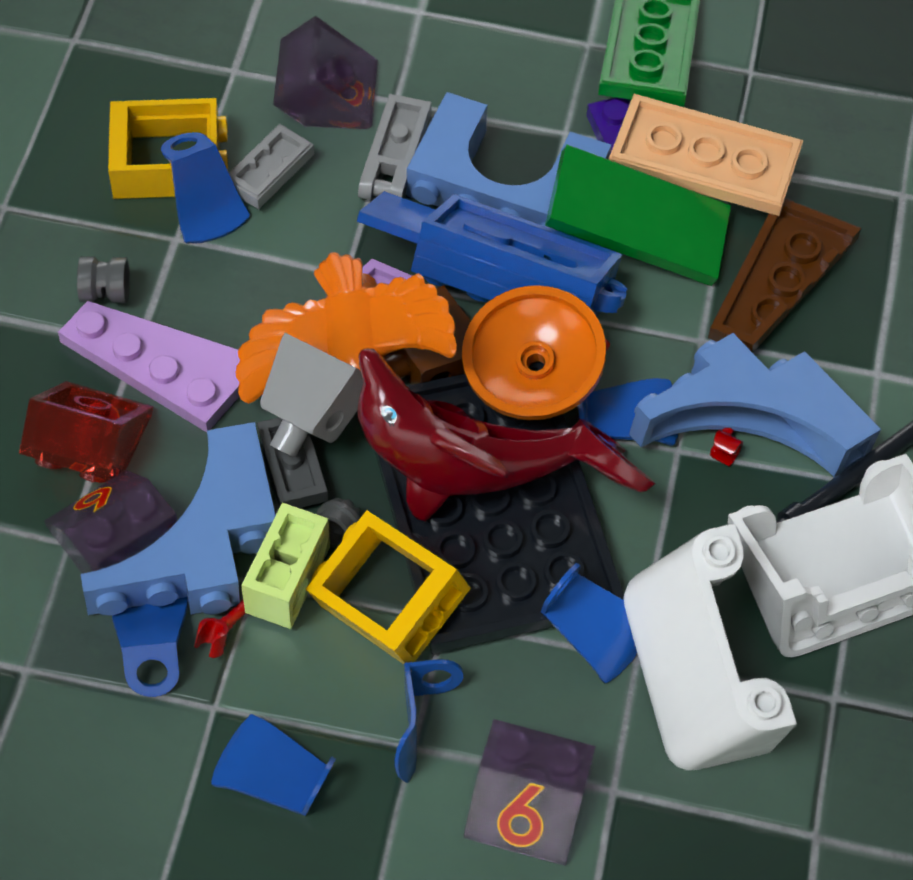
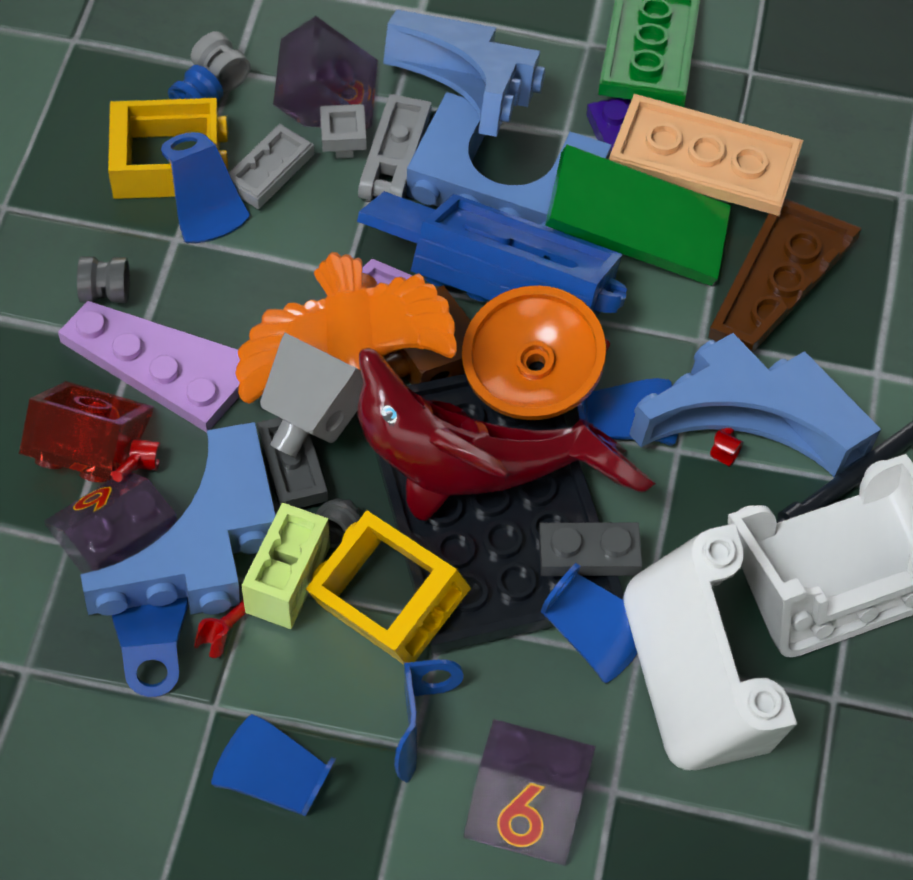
(141, 456): none -> red hand
(196, 84): none -> blue wheel
(217, 55): none -> light grey wheel
(343, 129): none -> light grey tile
(468, 61): none -> medium blue arch
(596, 547): none -> dark grey plate

